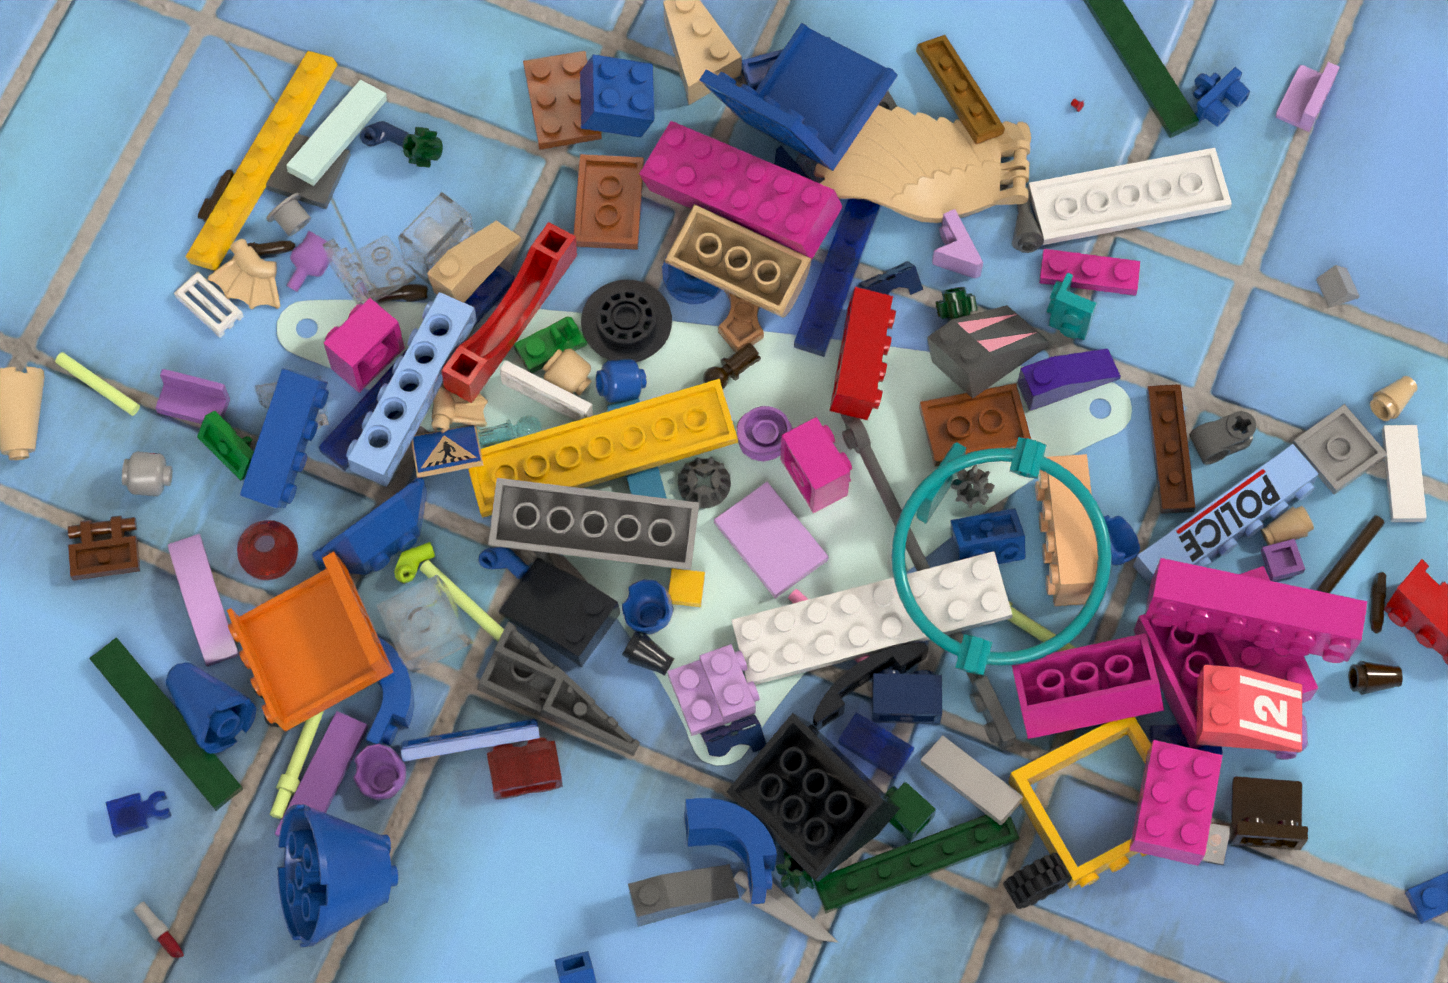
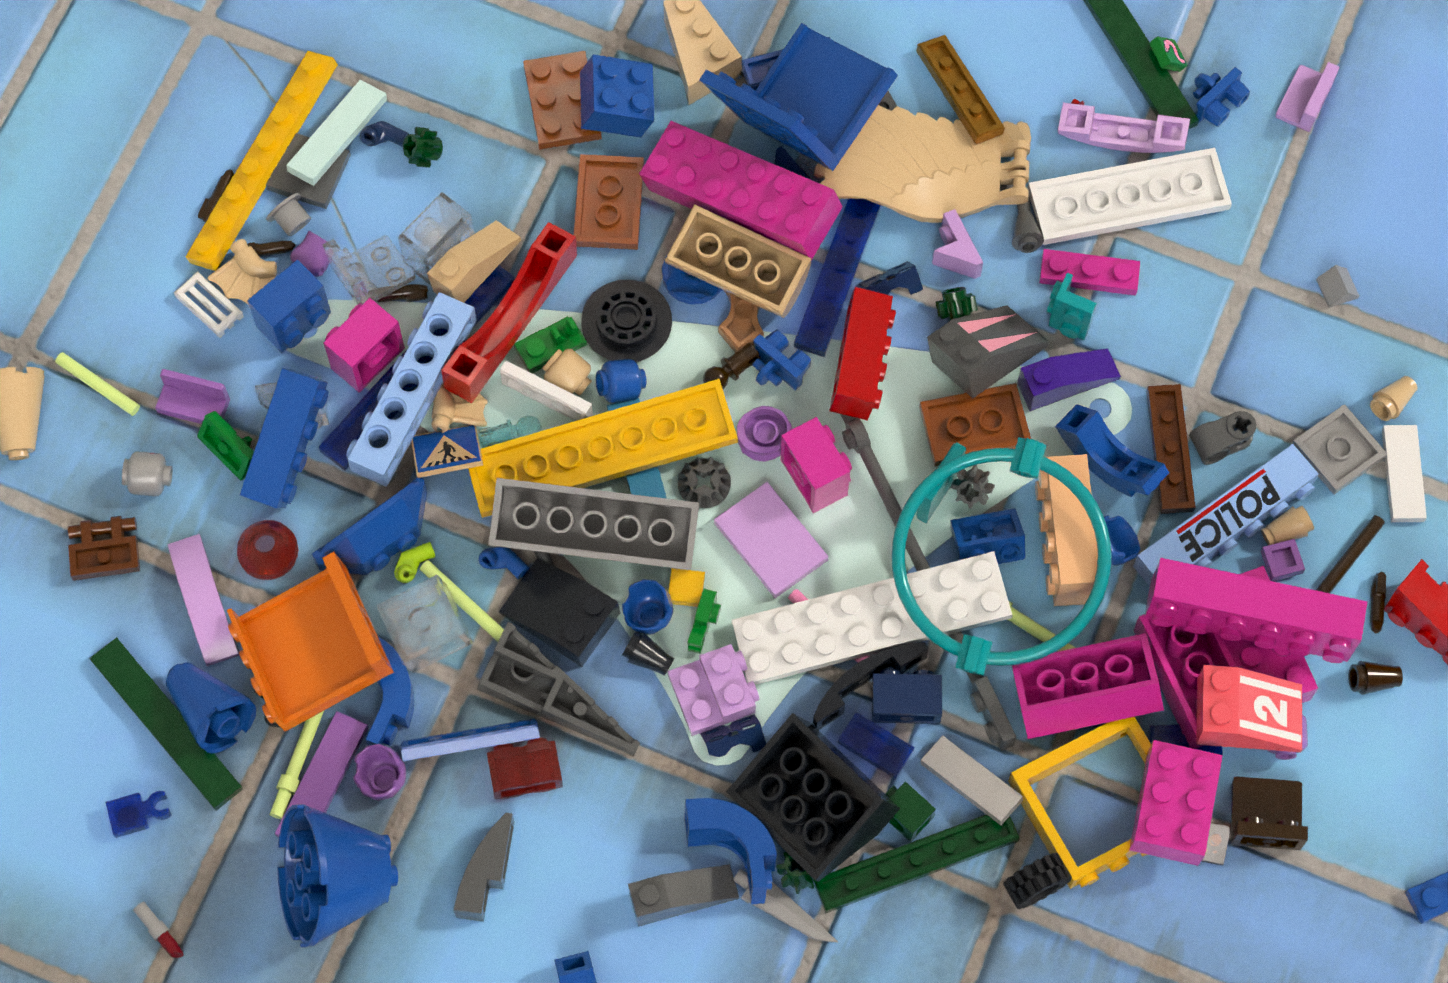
(290, 306): none -> blue brick
(485, 870): none -> dark grey slope
(707, 613): none -> green plate
(775, 365): none -> blue hips
(1107, 457): none -> blue arch
(1121, 132): none -> lavender slope
(1168, 54): none -> green tile

